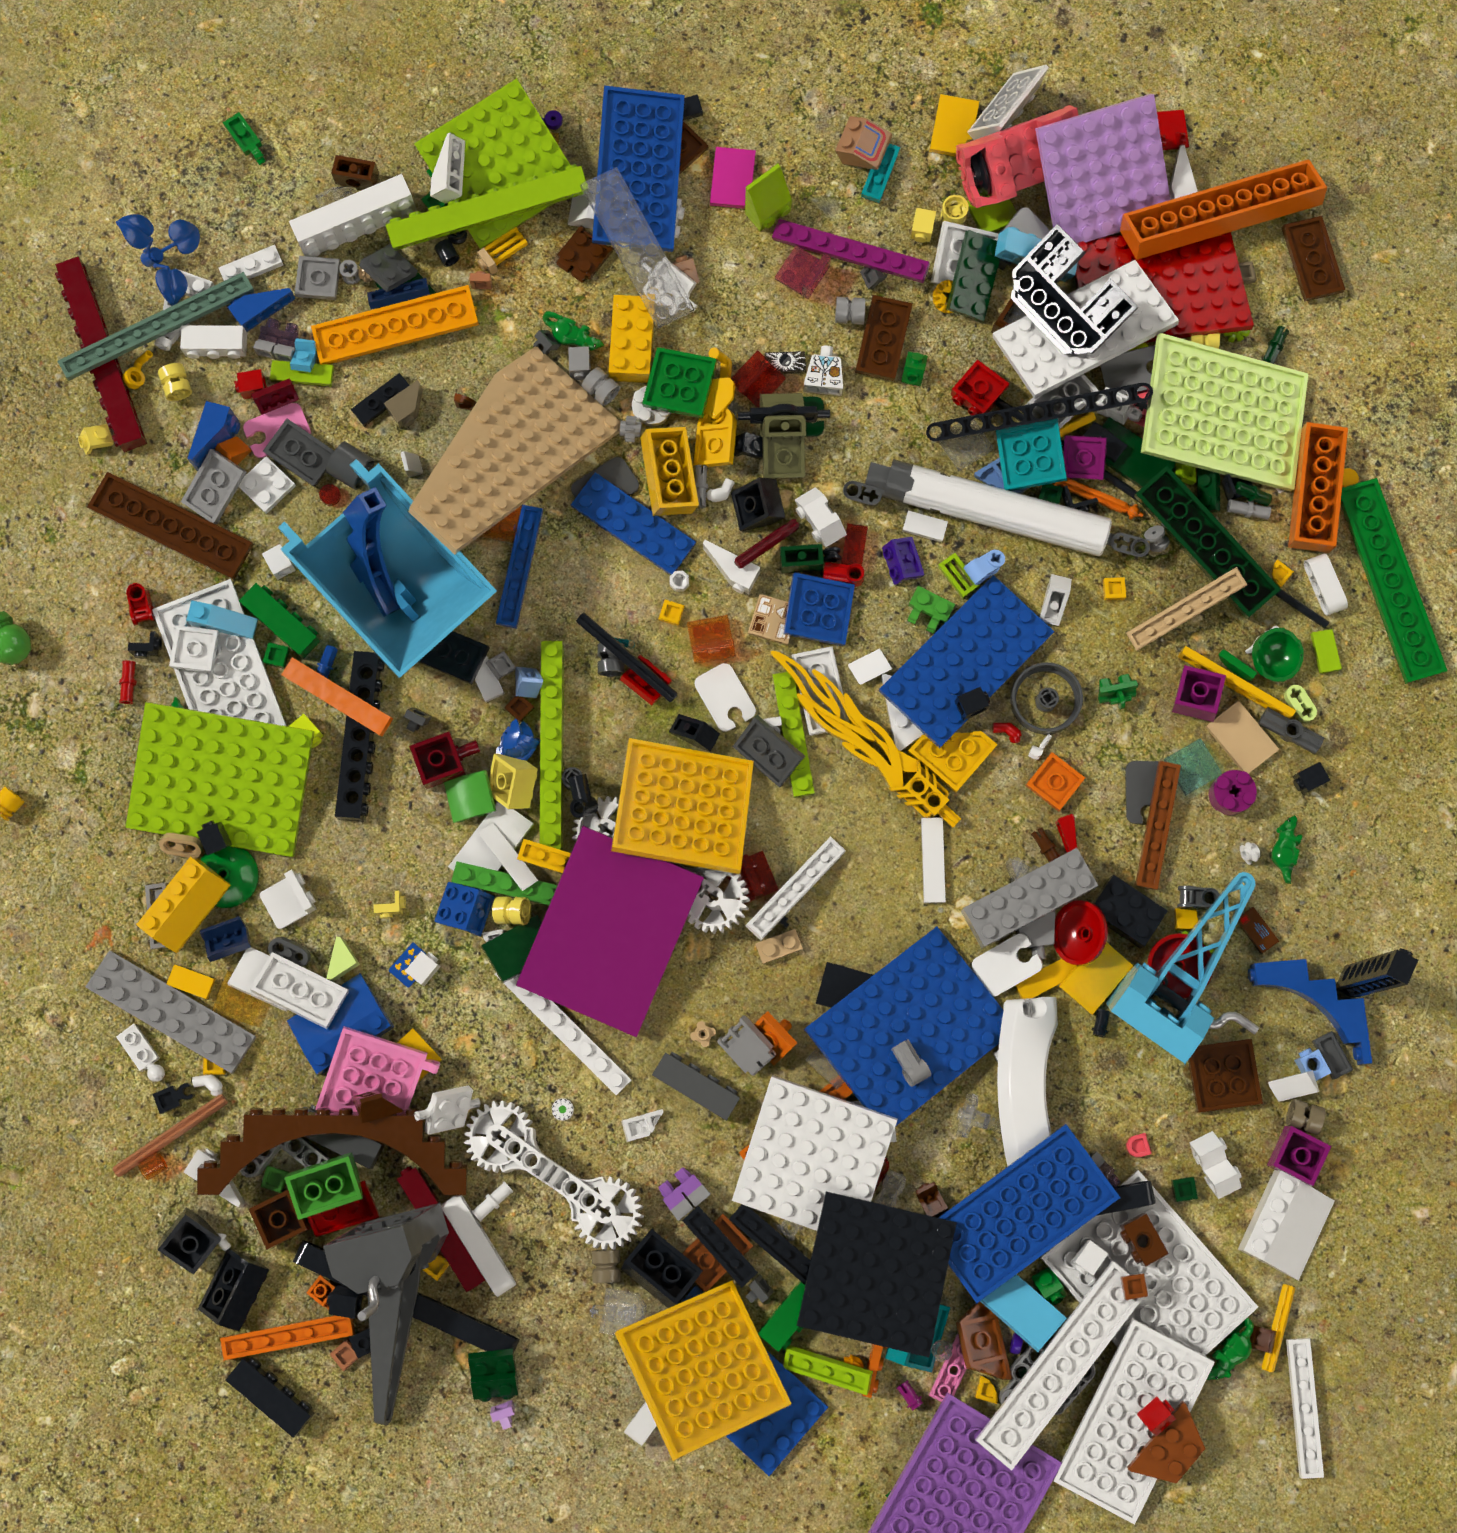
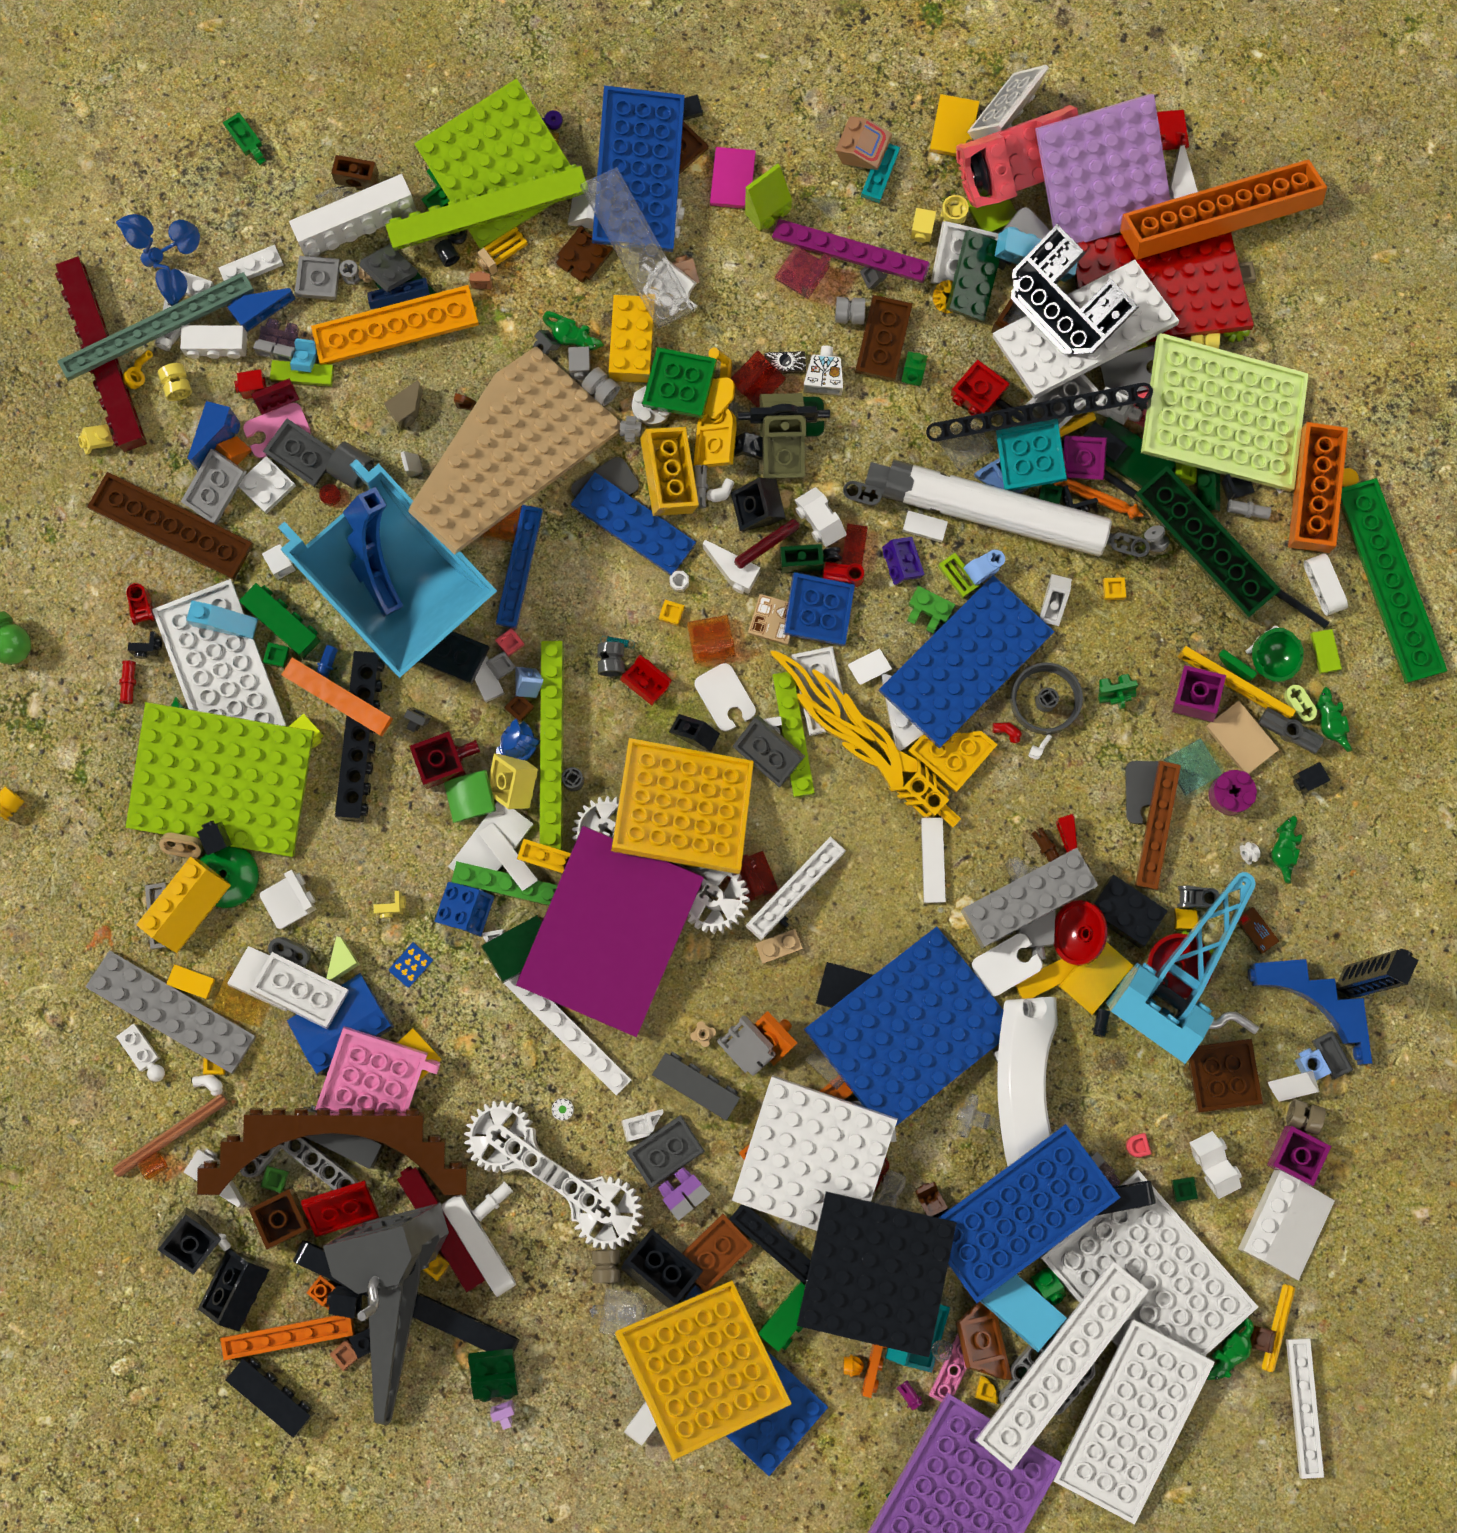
(169, 1098): black plate -> none
(194, 649): white plate -> none
(225, 938): dark blue bracket -> none
(324, 1186): bright green slope -> none
(373, 1106): reddish brown slope -> none
(374, 405): black plate -> none
(405, 600): dark azure slope -> none
(423, 967): white brick -> none
(447, 1109): white plate -> none
(448, 172): white slope -> none
(509, 642): none -> coral tile
(509, 911): light yellow wheel -> none
(582, 803): black piece -> none
(626, 657): black axle -> none
(665, 1151): none -> dark grey tile
(720, 1246): black plate -> none
(759, 1289): dark grey tile -> none
(828, 1370): lime plate -> none
(913, 1068): light grey piece -> none
(972, 703): black brick -> none
(1016, 1344): dark purple piece -> none
(1055, 781): orange plate -> none
(1089, 1258): white brick -> none
(1134, 1286): dark orange plate -> none
(1154, 1247): reddish brown brick -> none
(1157, 1415): red brick -> none
(1172, 1451): dark orange wing -> none
(1186, 608): tan tile -> none
(1253, 493): dark green axle -> none
(1275, 345): dark green axle -> none
(1280, 573): yellow tile -> none
(1313, 258): reddish brown plate -> none
(1332, 723): none -> green animal

